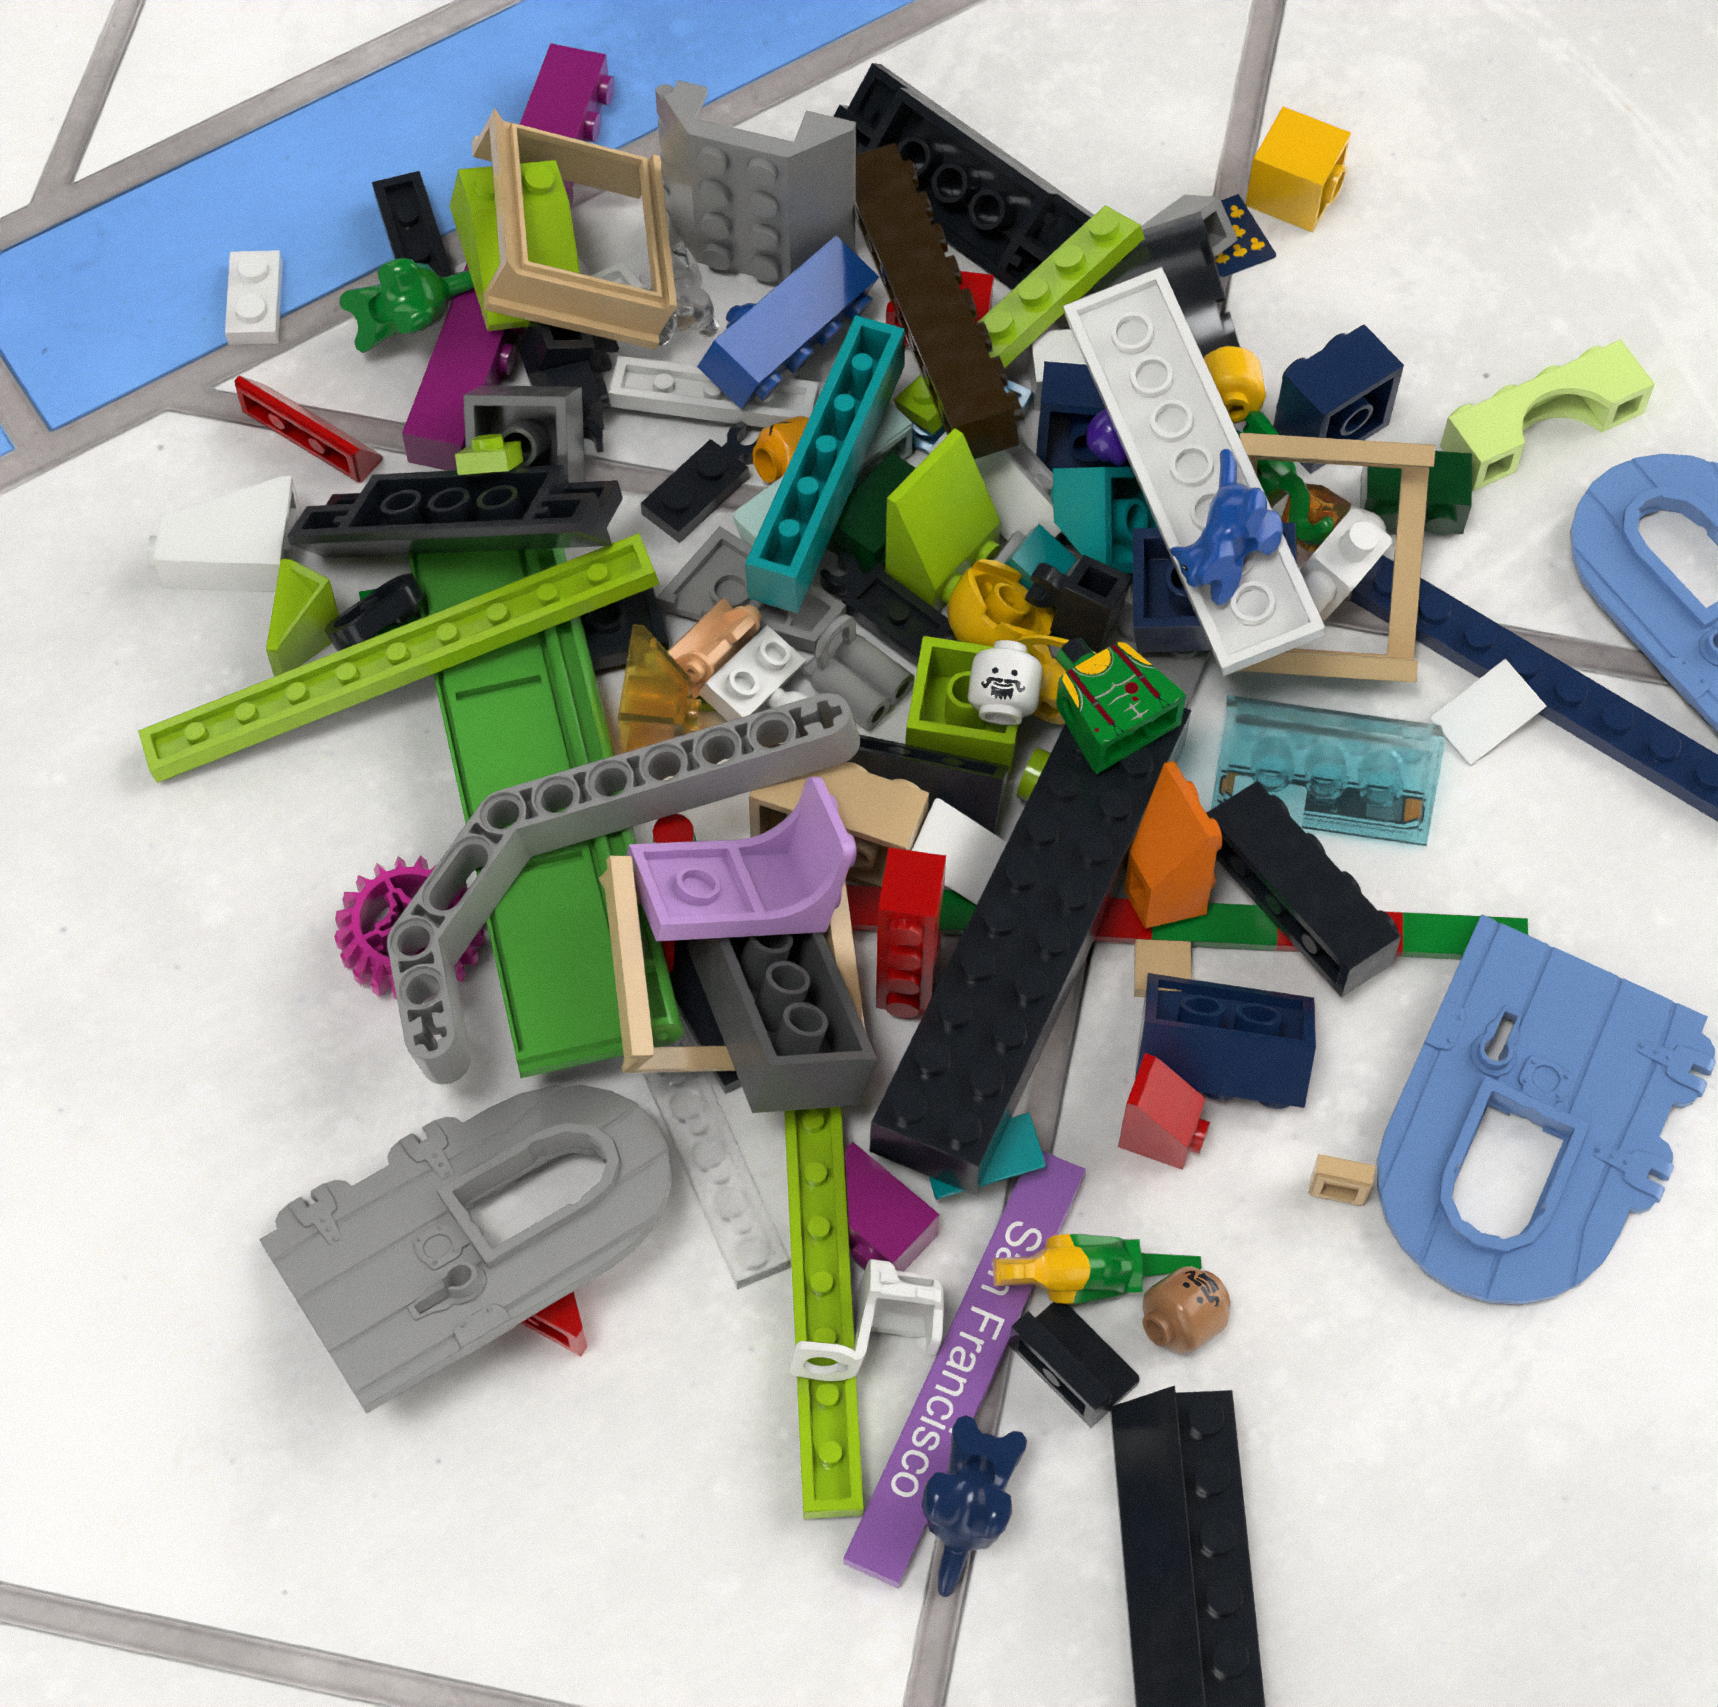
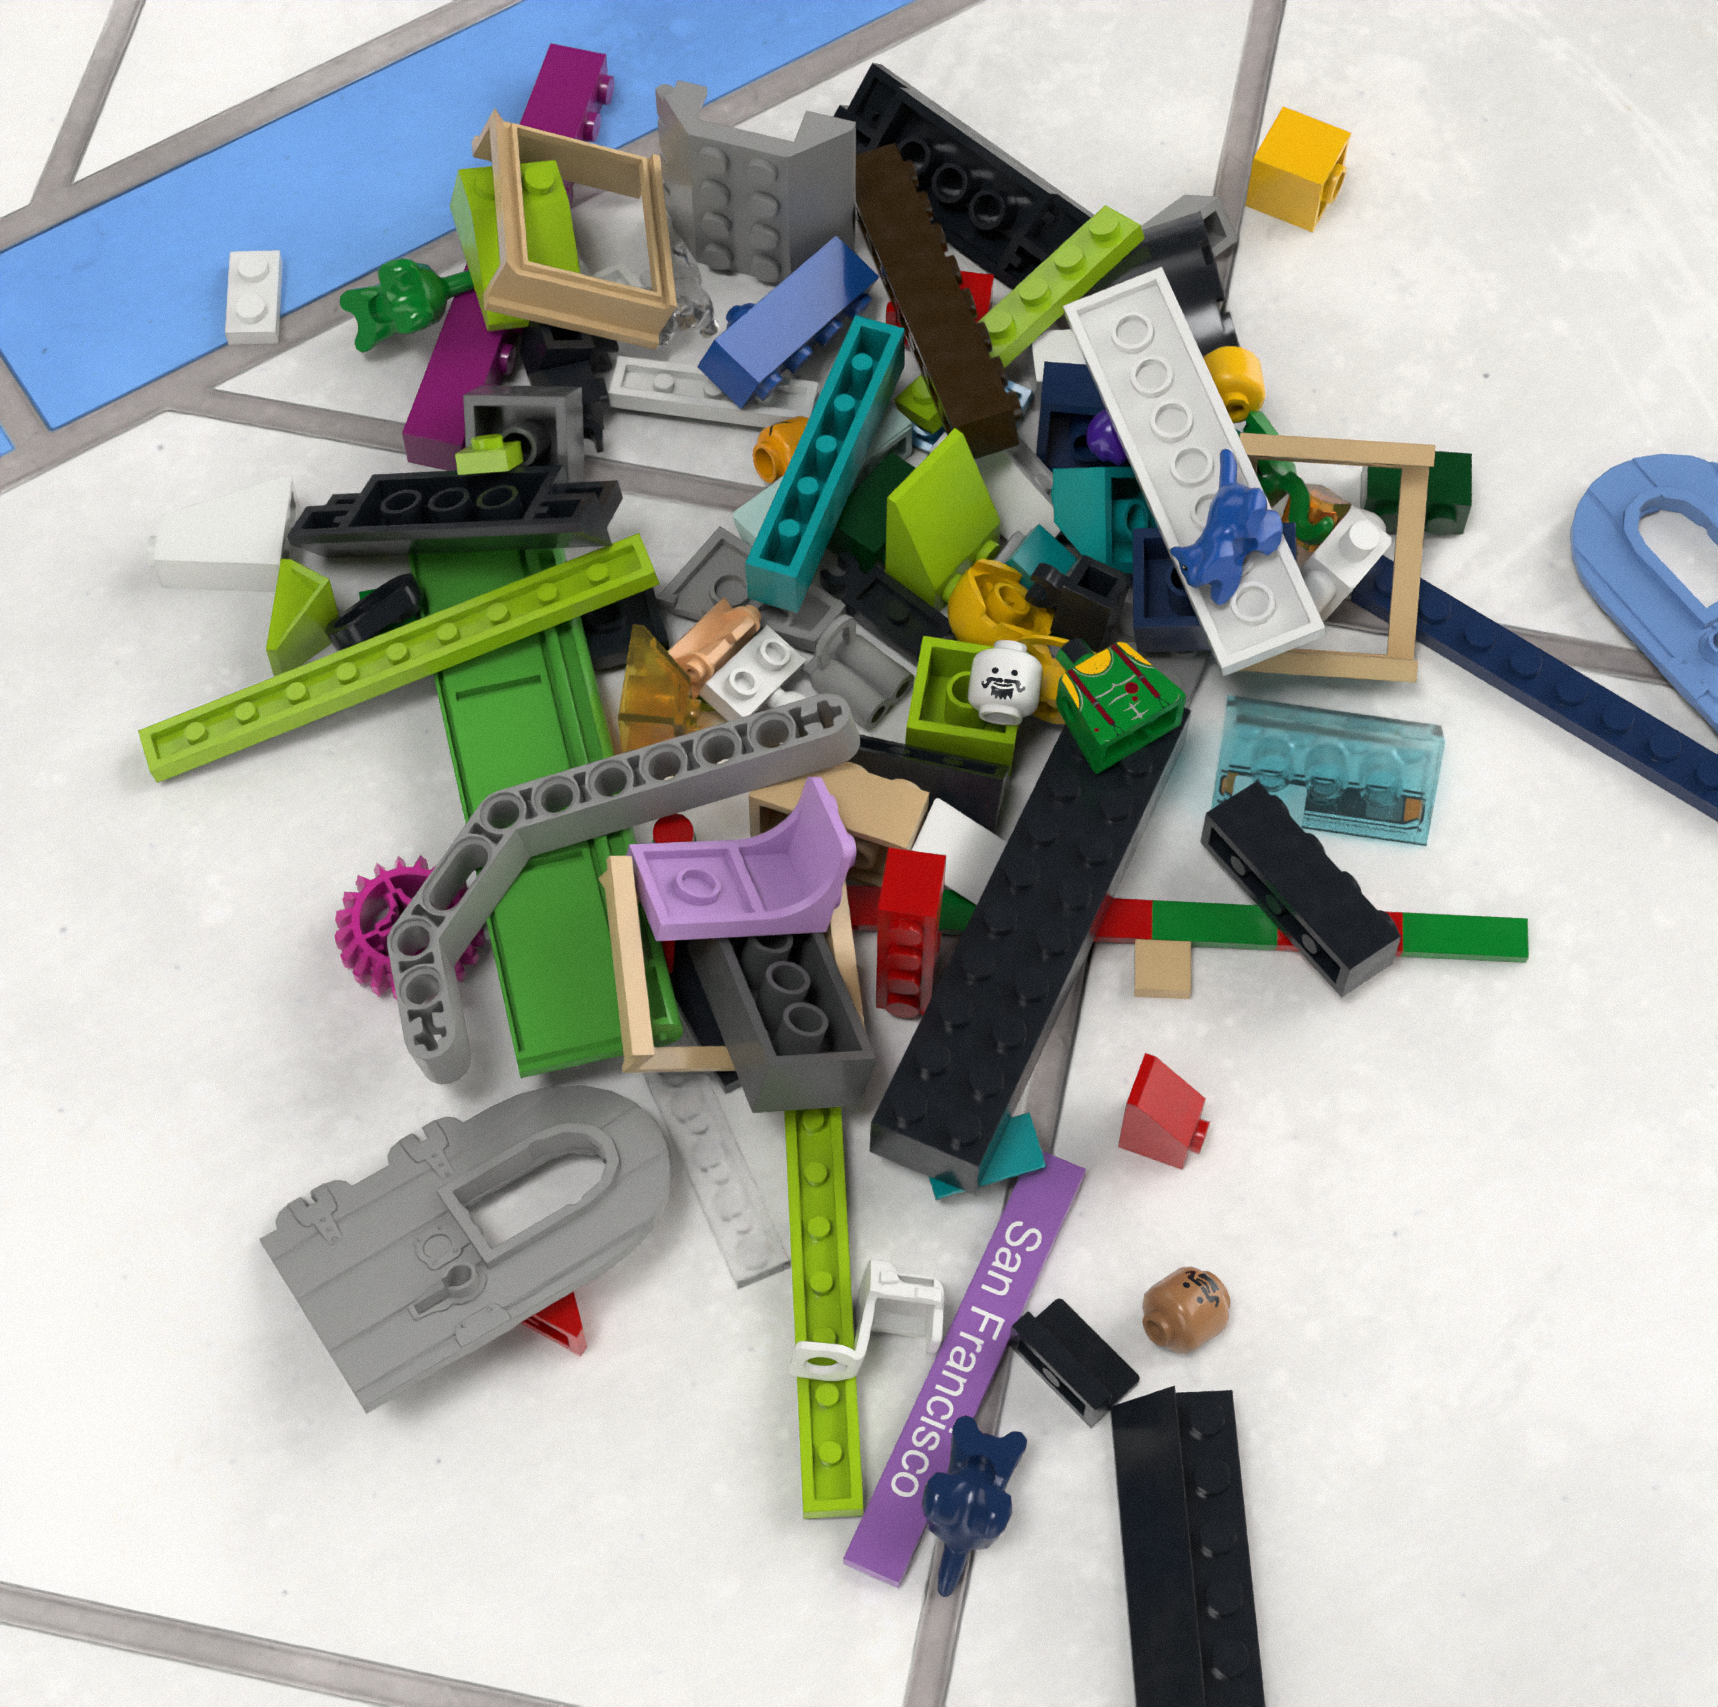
(306, 429): red slope -> none
(410, 221): black plate -> none
(700, 485): black plate -> none
(884, 1214): magenta slope -> none
(1032, 772): lime tile -> none
(1087, 1267): animal -> none
(1172, 853): orange slope -> none
(1231, 1039): dark blue slope -> none
(1252, 245): dark blue sticker -> none
(1339, 390): dark blue brick -> none
(1341, 1180): tan tile -> none
(1488, 711): white sticker -> none
(1583, 1062): medium blue door -> none
(1597, 389): yellowish green arch -> none

